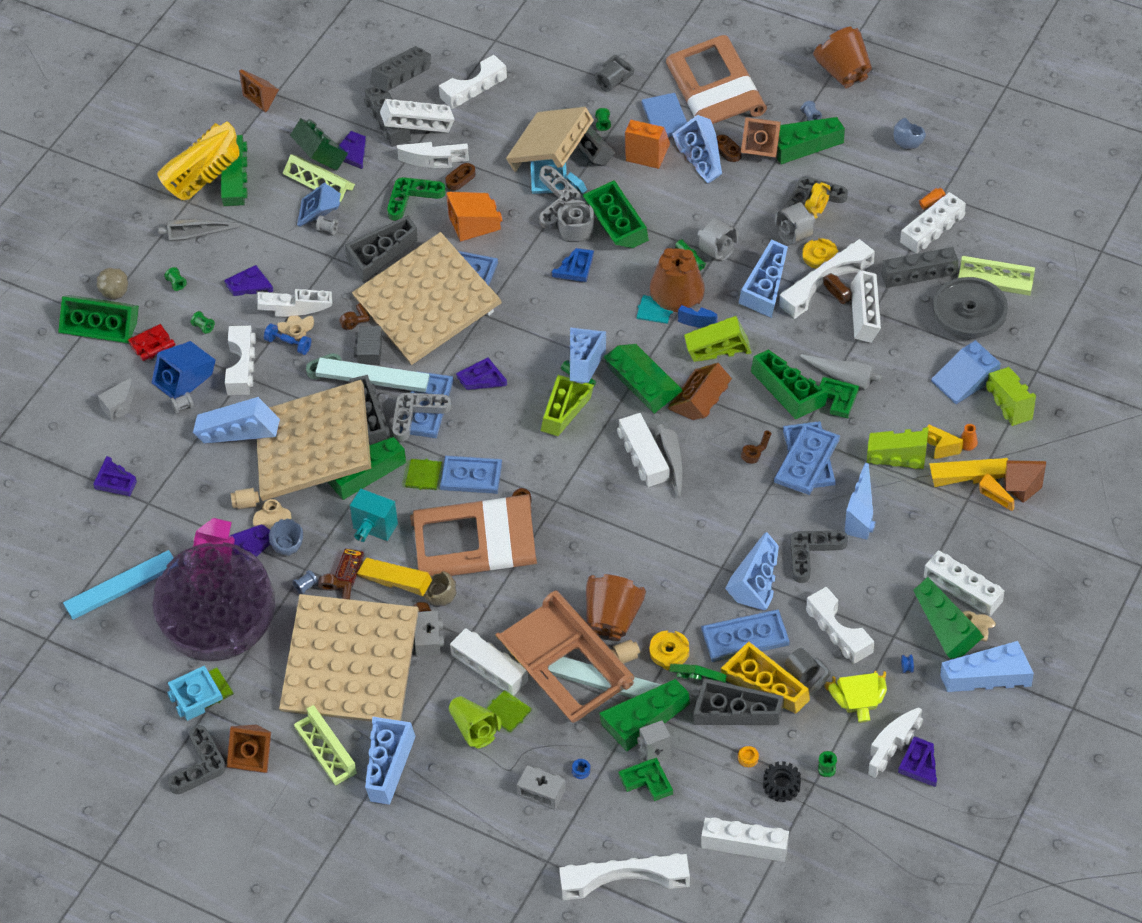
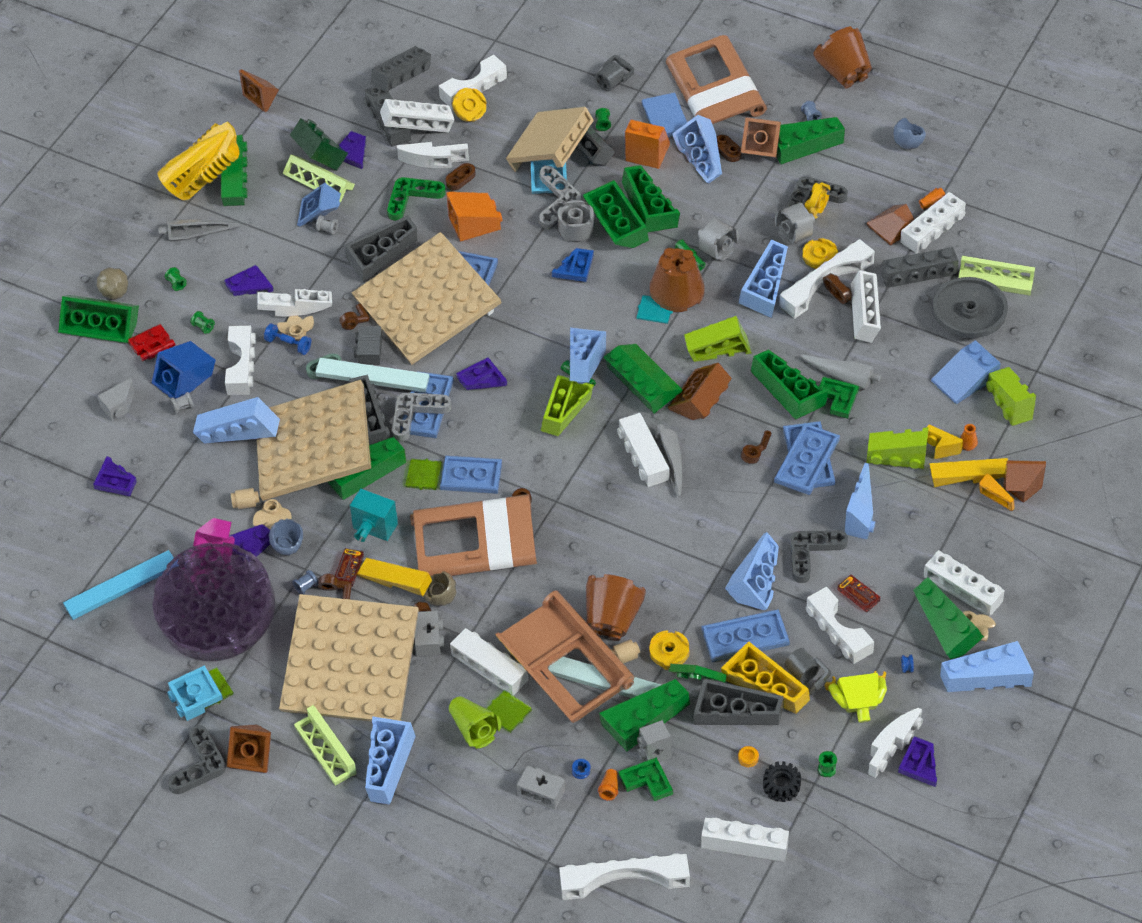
(469, 104): none -> yellow tile
(576, 183): medium azure plate -> none
(609, 786): none -> orange cone
(648, 200): none -> green wedge
(696, 319): blue slope -> none
(858, 593): none -> clear red tile
(891, 222): none -> slope

